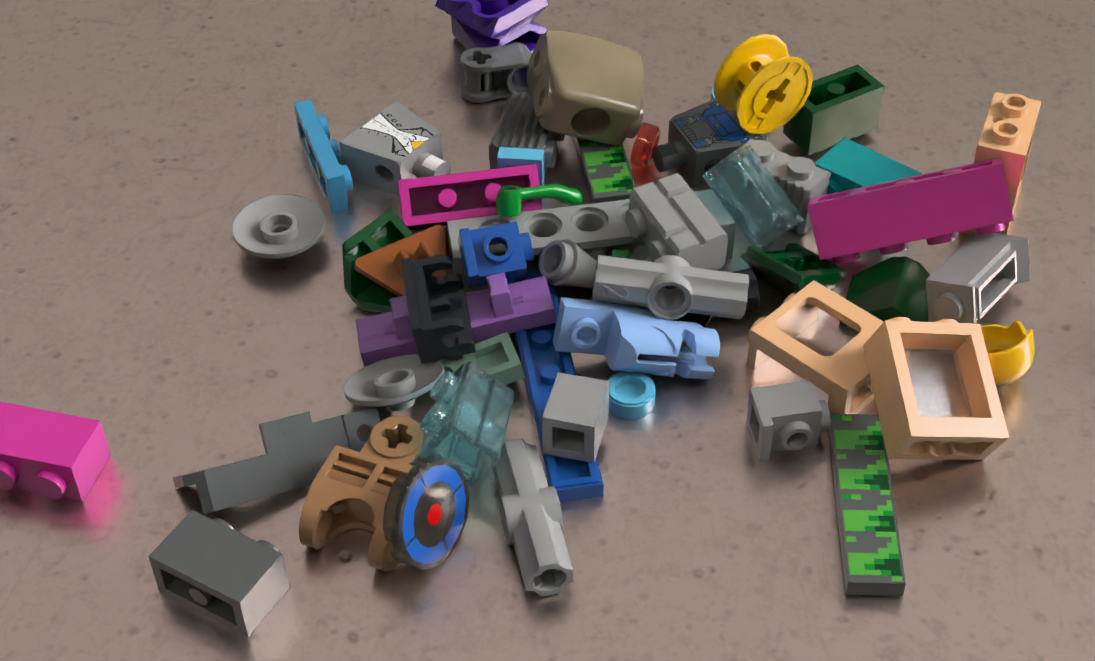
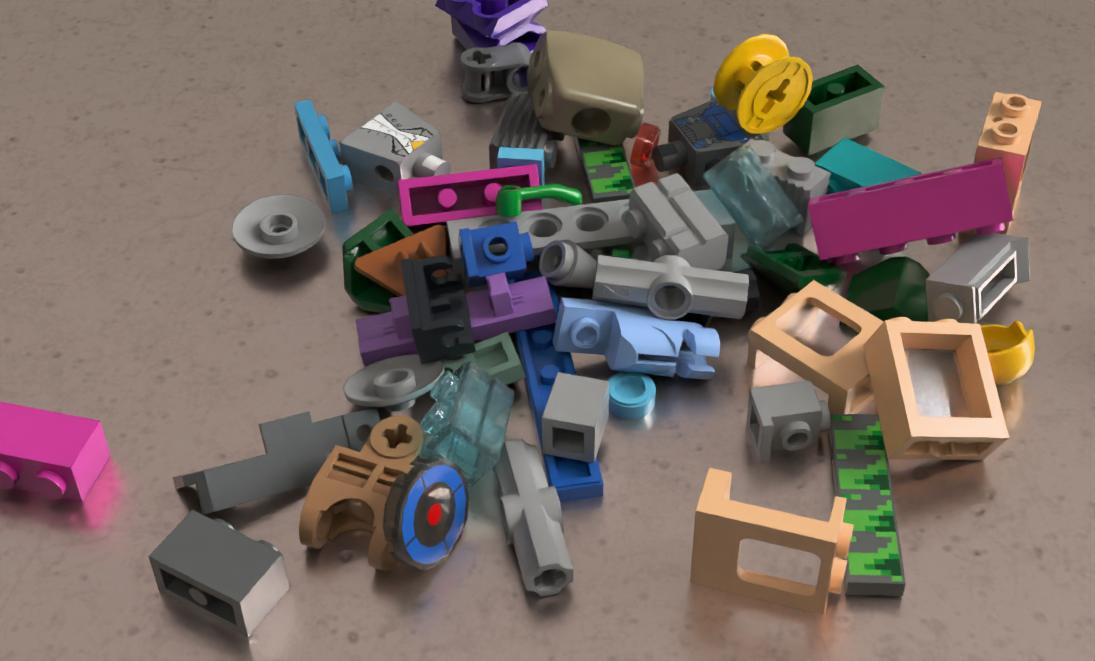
(725, 522): none -> light nougat window

